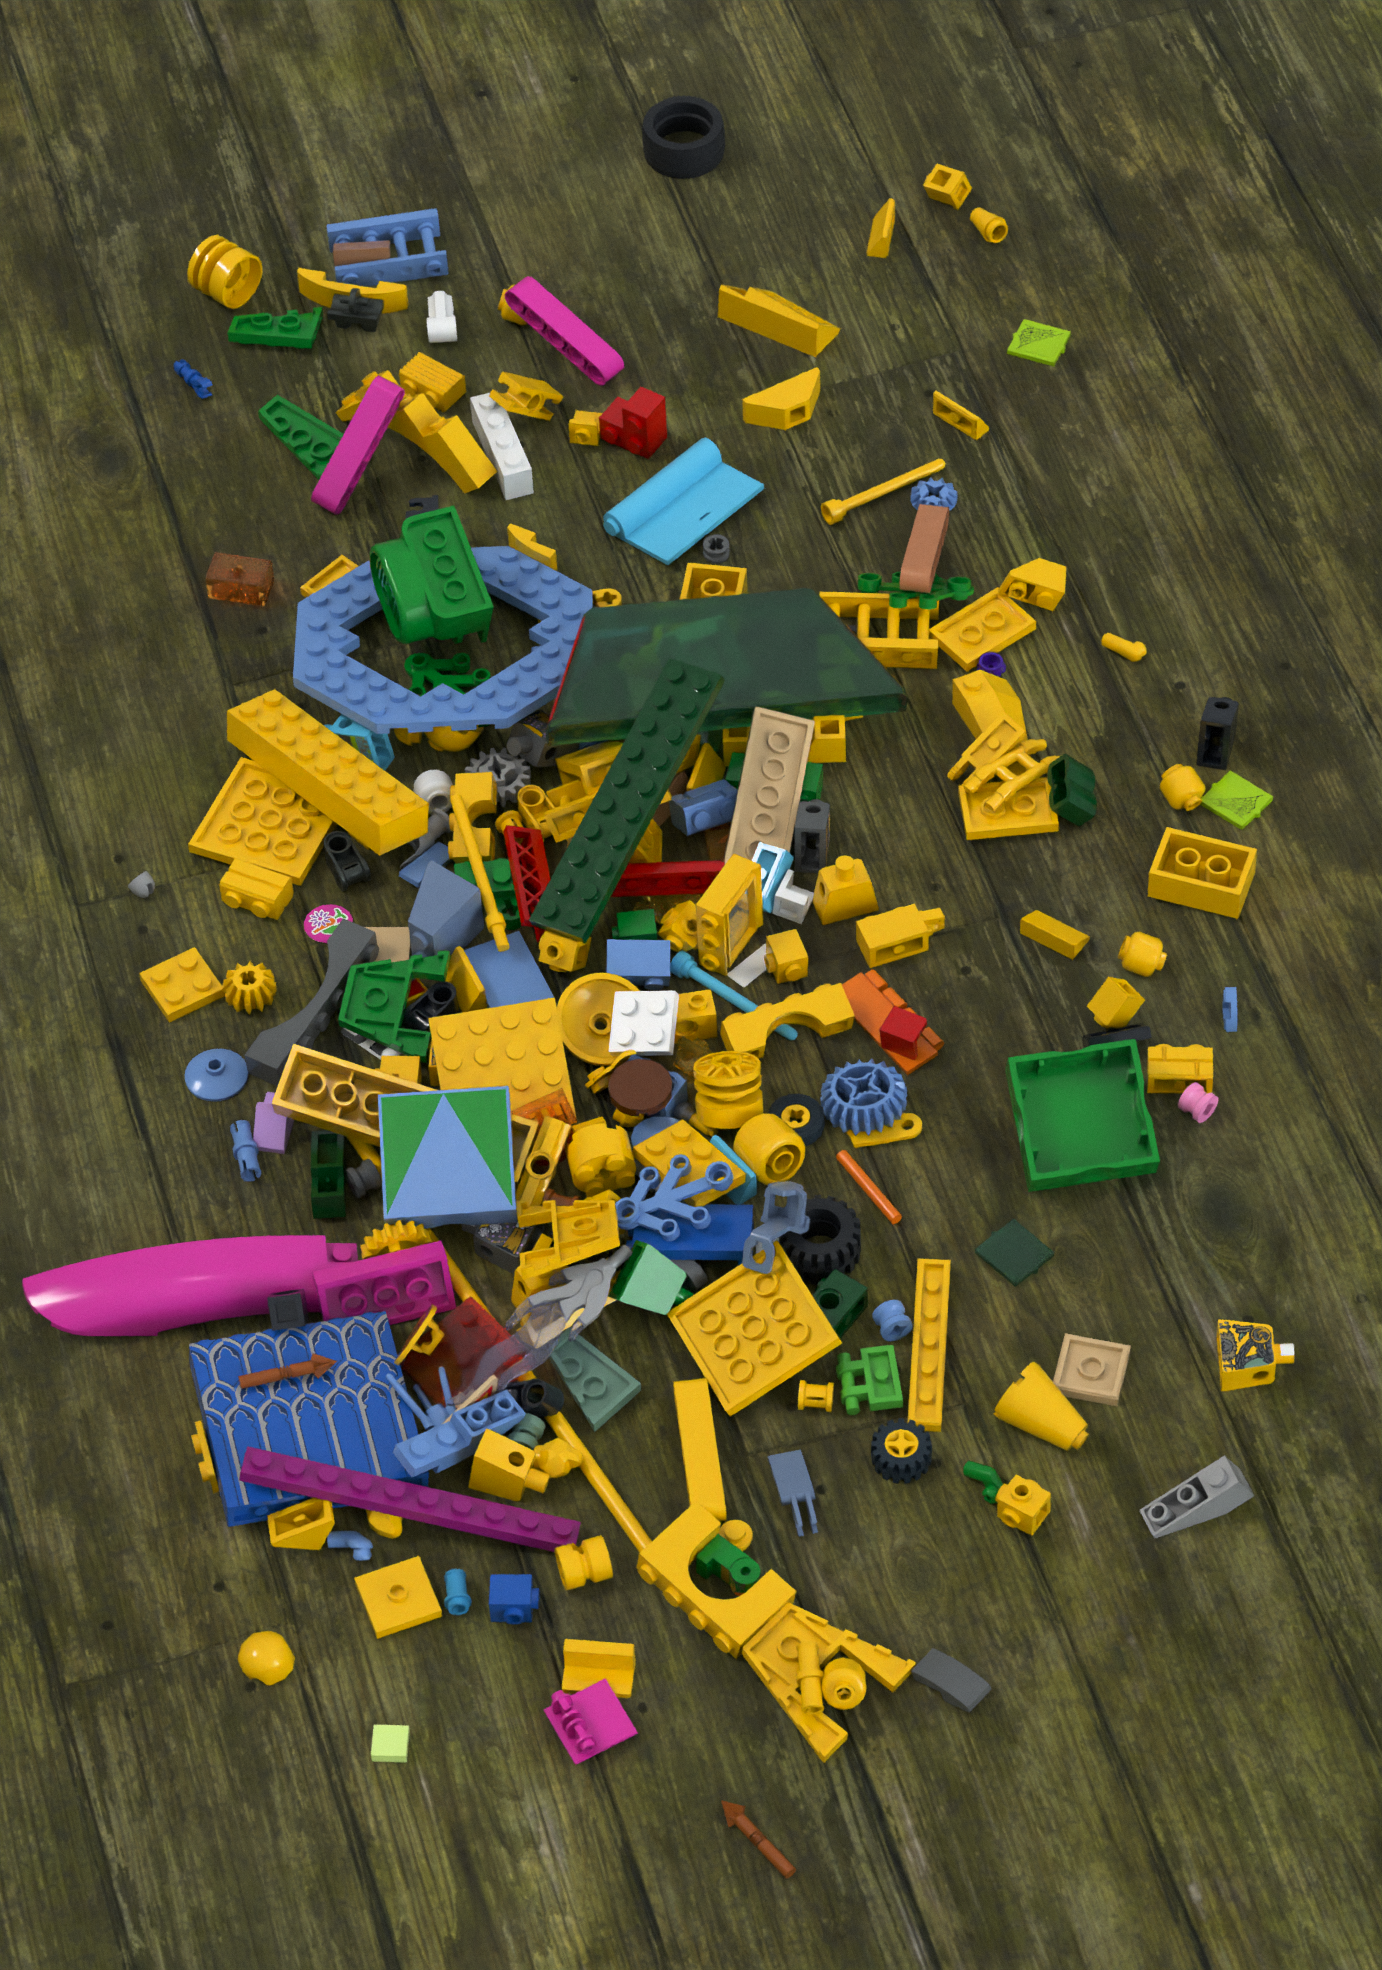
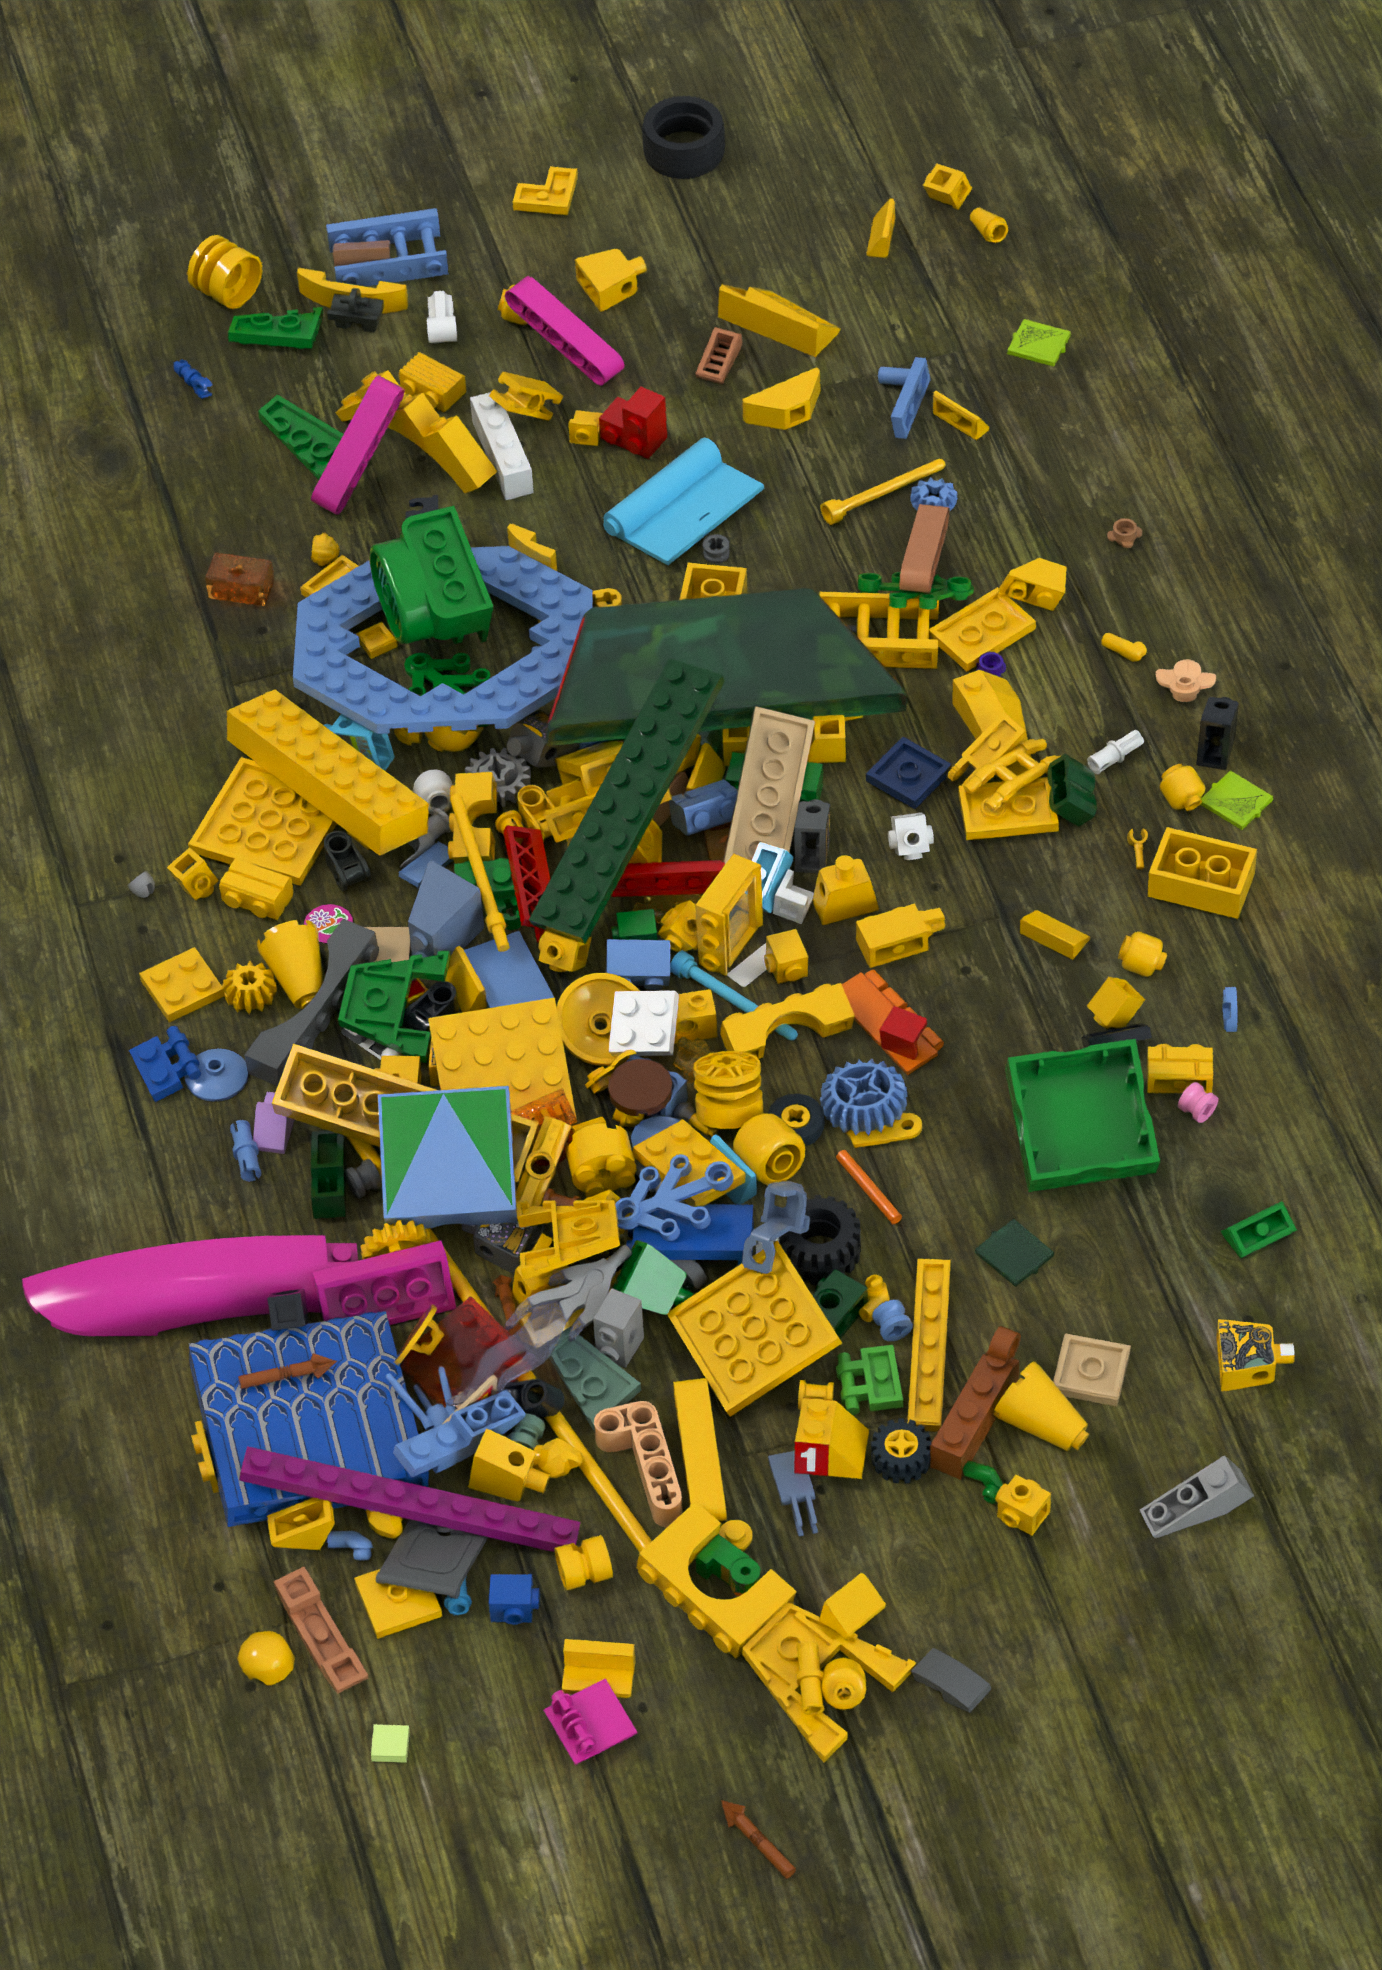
(156, 1068): none -> blue plate
(198, 879): none -> yellow brick
(294, 959): none -> yellow cone
(319, 1631): none -> nougat slope
(324, 549): none -> yellow piece
(377, 640): none -> yellow tile
(429, 1560): none -> dark grey container
(504, 1291): none -> dark orange piece
(550, 198): none -> yellow plate
(608, 277): none -> yellow torso
(619, 1327): none -> light grey brick
(629, 1434): none -> light nougat beam
(717, 338): none -> nougat slope
(829, 1440): none -> yellow slope
(852, 1606): none -> yellow slope
(877, 1295): none -> yellow arm
(902, 827): none -> white brick
(908, 772): none -> dark blue plate
(914, 387): none -> medium blue piece
(974, 1408): none -> dark orange hinge
(1114, 752): none -> white axle
(1124, 532): none -> medium nougat plate
(1138, 847): none -> yellow hand
(1185, 680): none -> light nougat plate
(1259, 1230): none -> green slope

